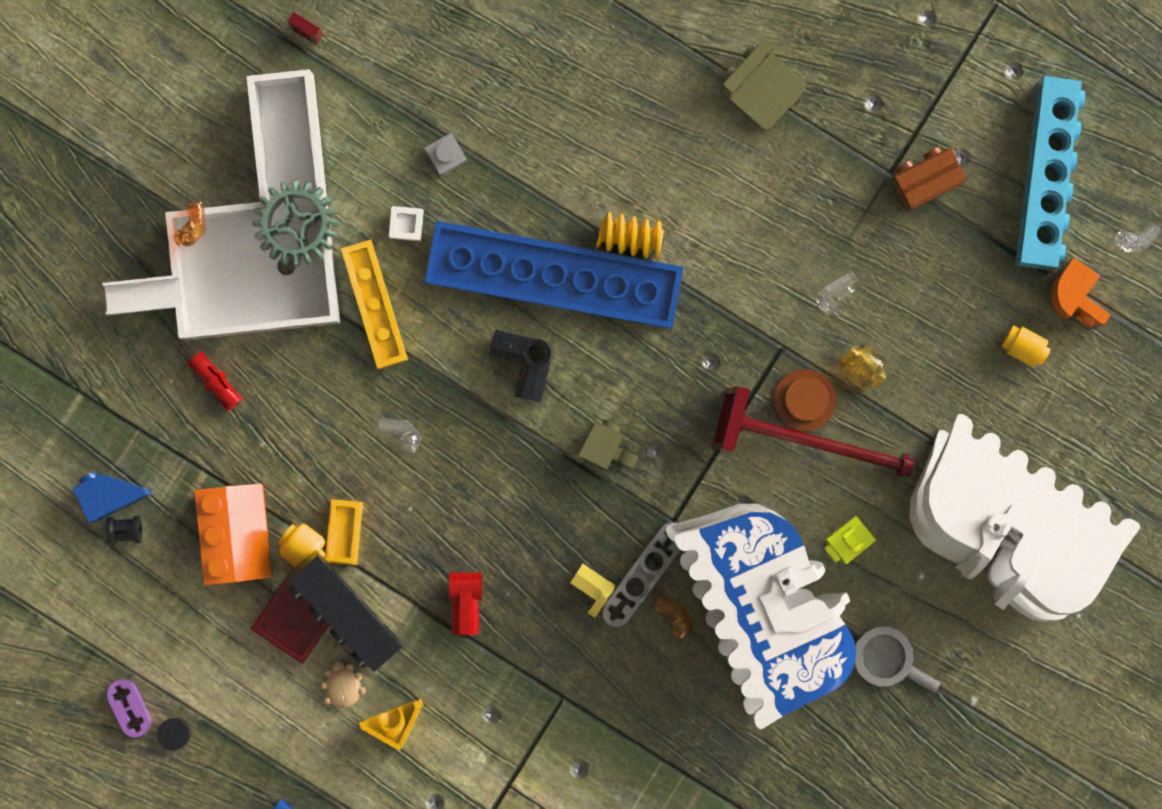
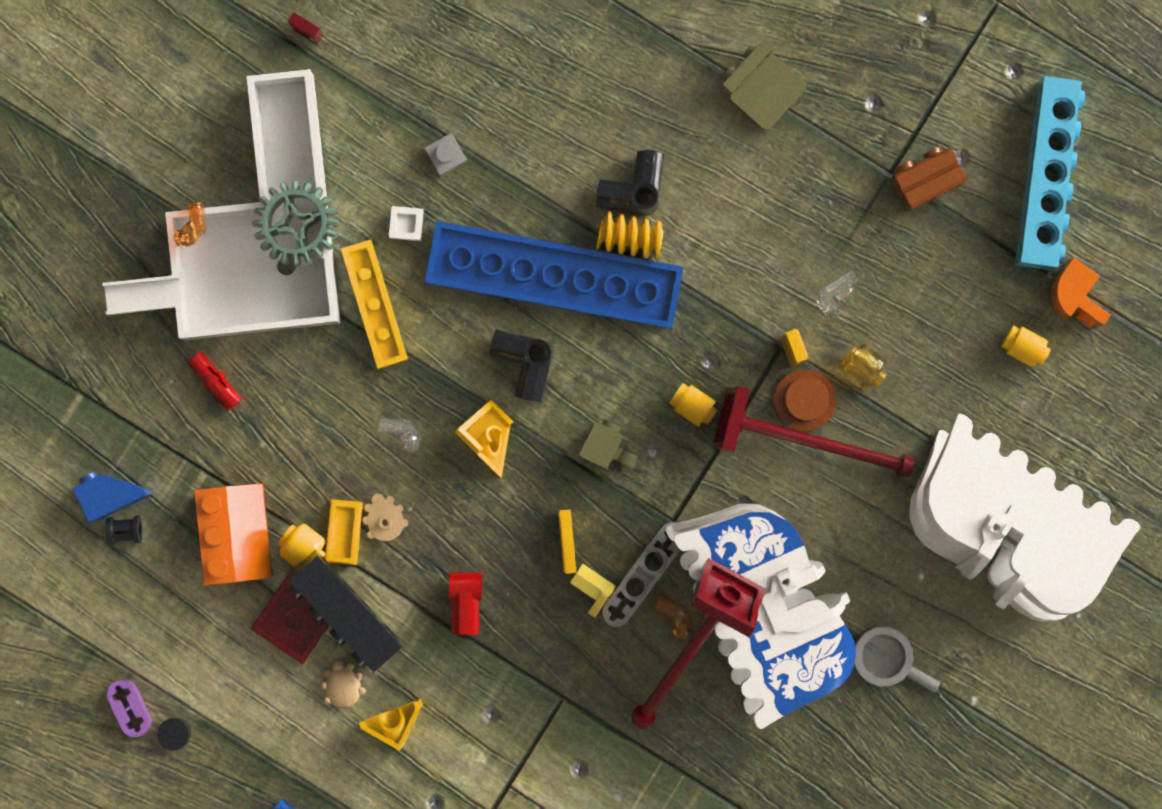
(384, 518): none -> tan piece
(488, 435): none -> yellow slope
(567, 541): none -> yellow tile
(646, 179): none -> black piece
(693, 405): none -> yellow brick
(724, 599): none -> dark red tile
(794, 347): none -> yellow tile
(848, 540): neon yellow brick -> none
(1138, 241): clear arm -> none

